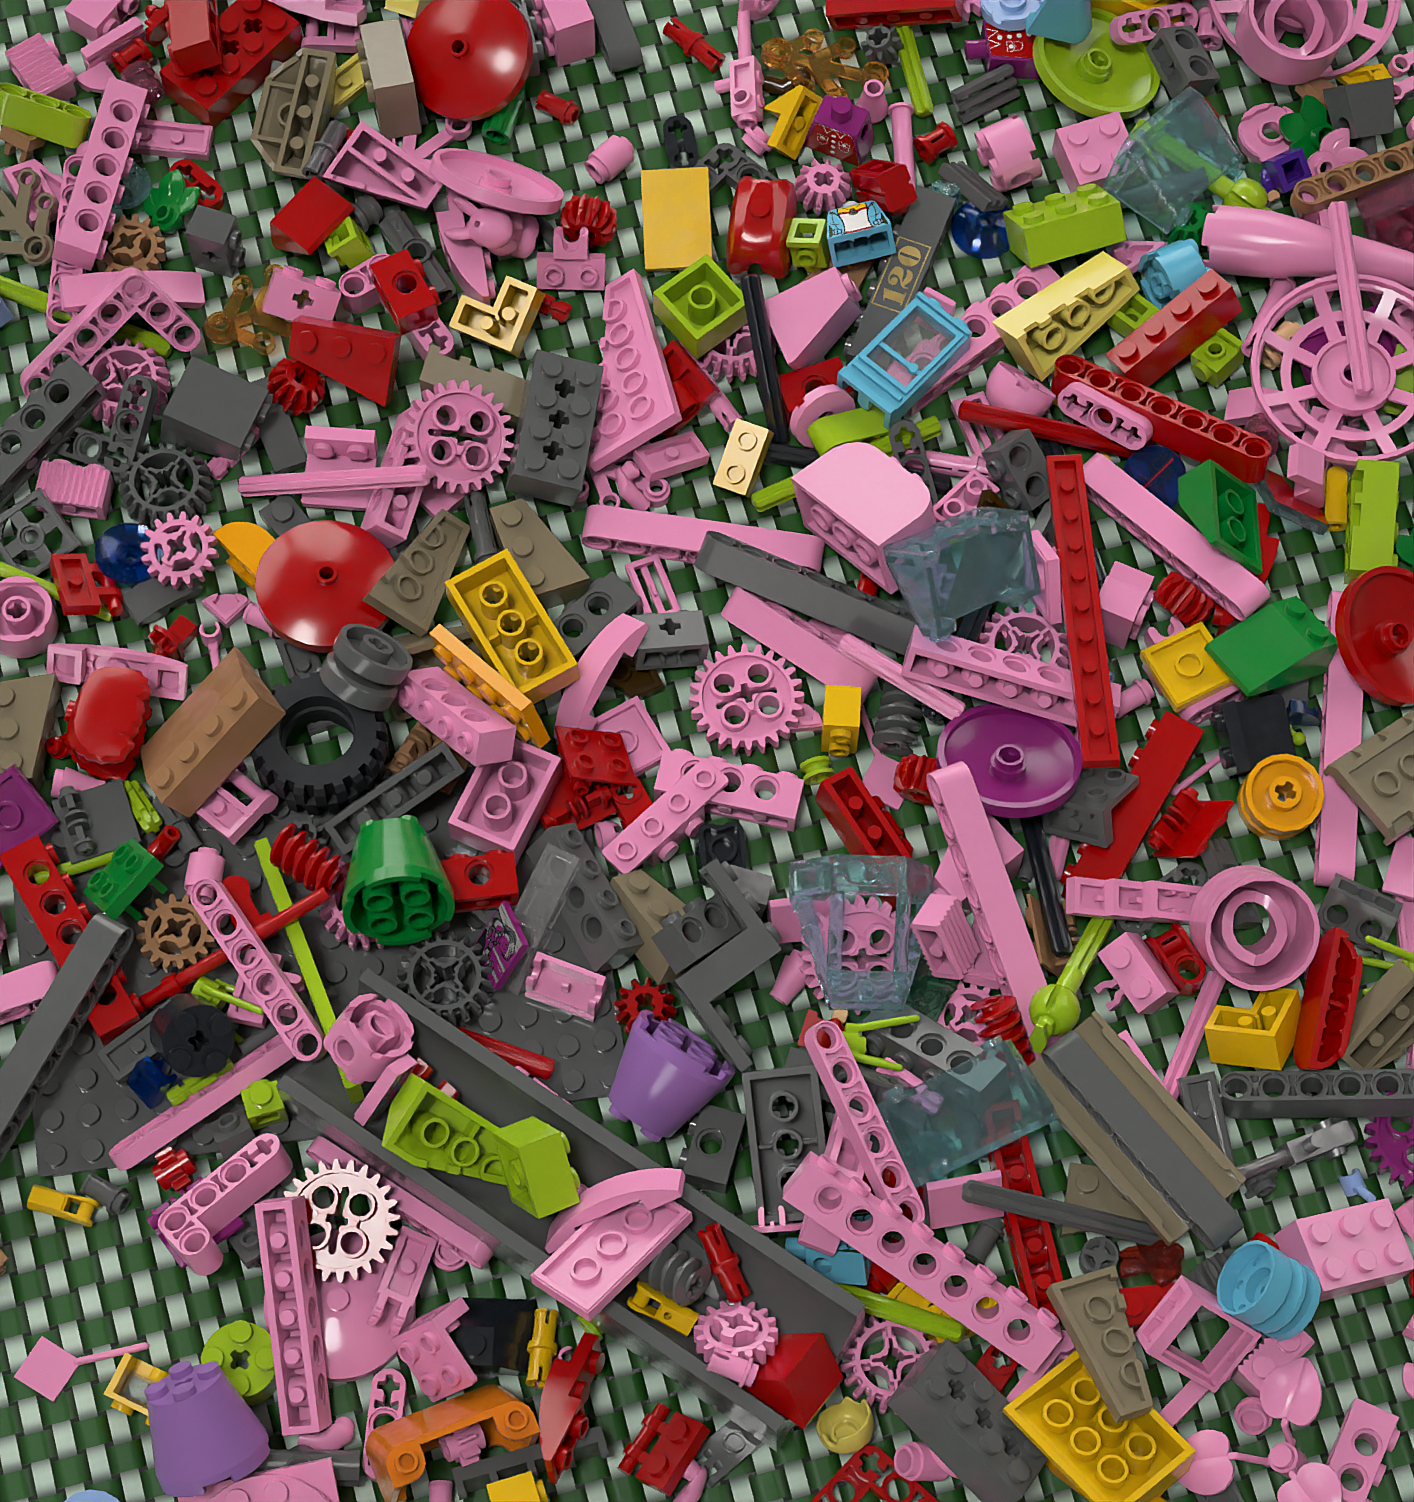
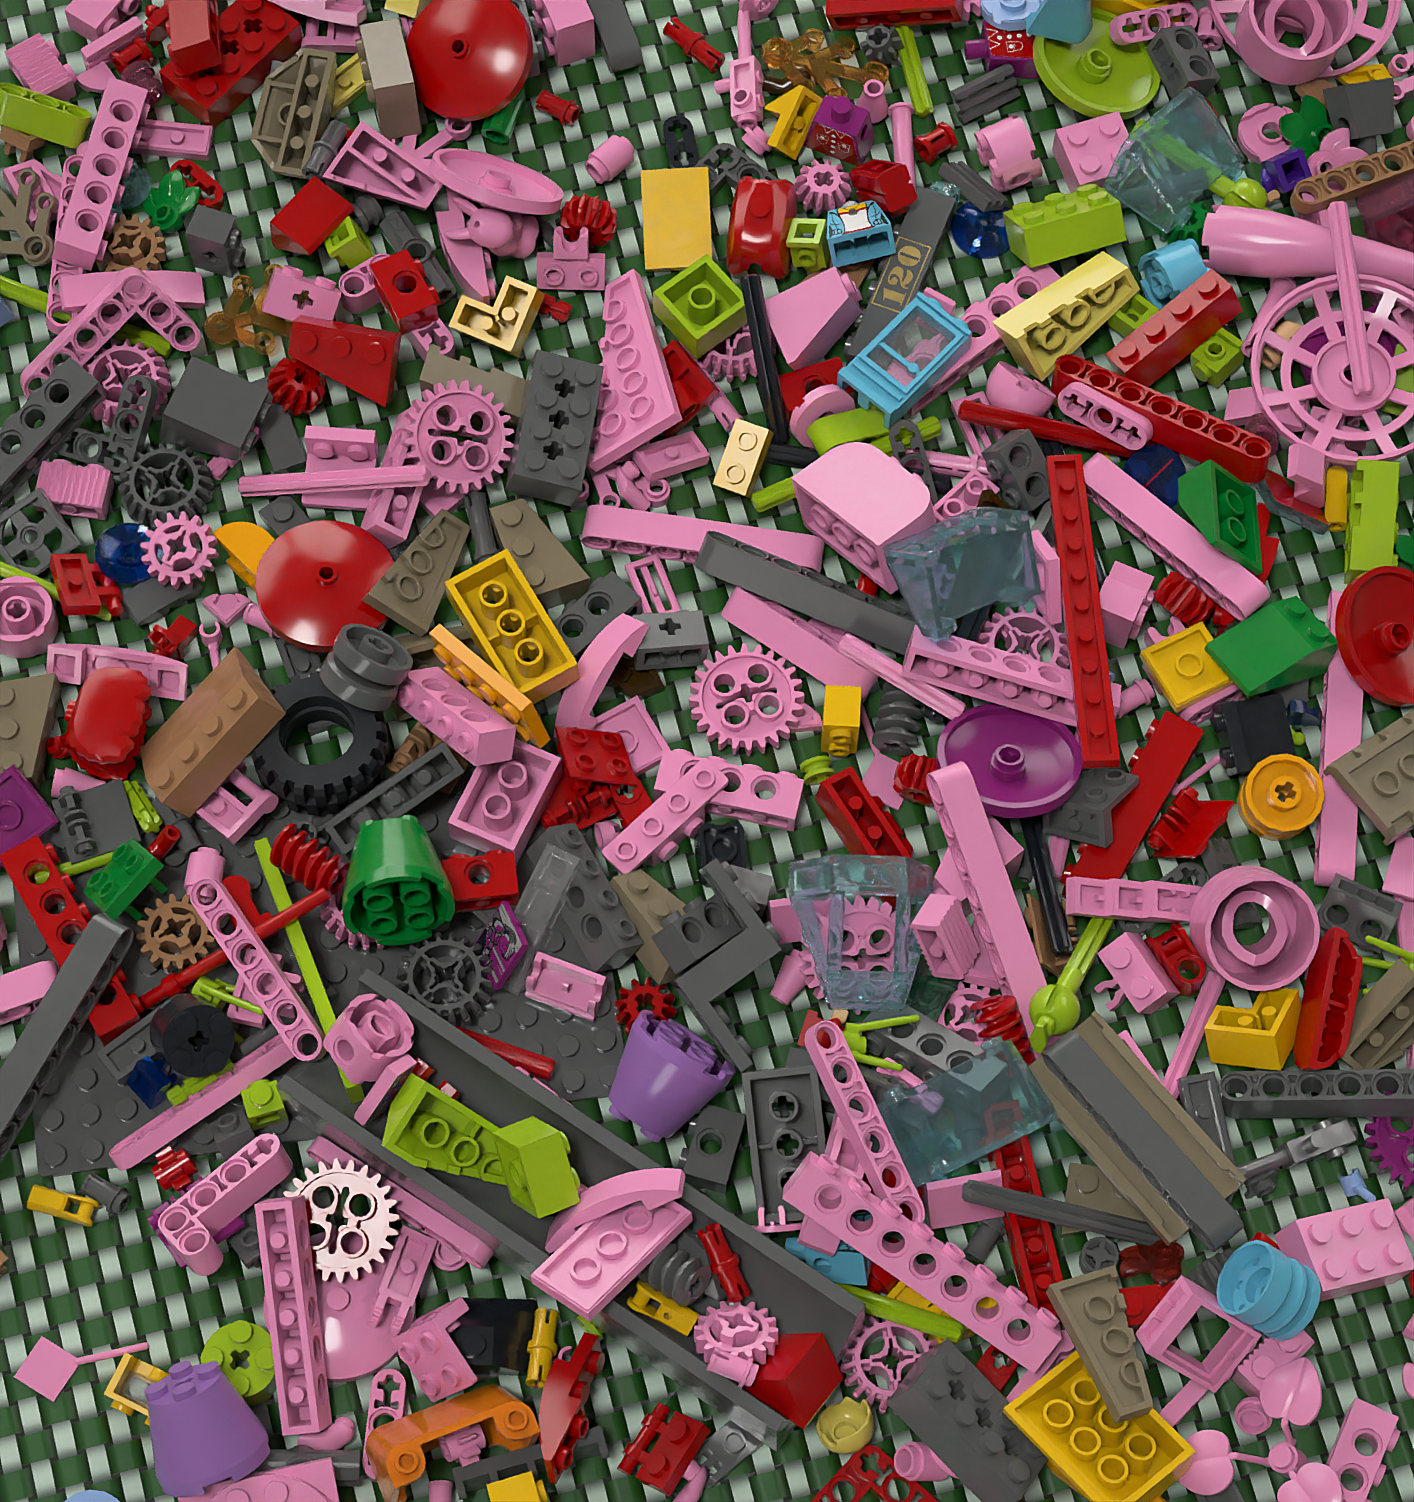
(1131, 251): bright pink piece -> none

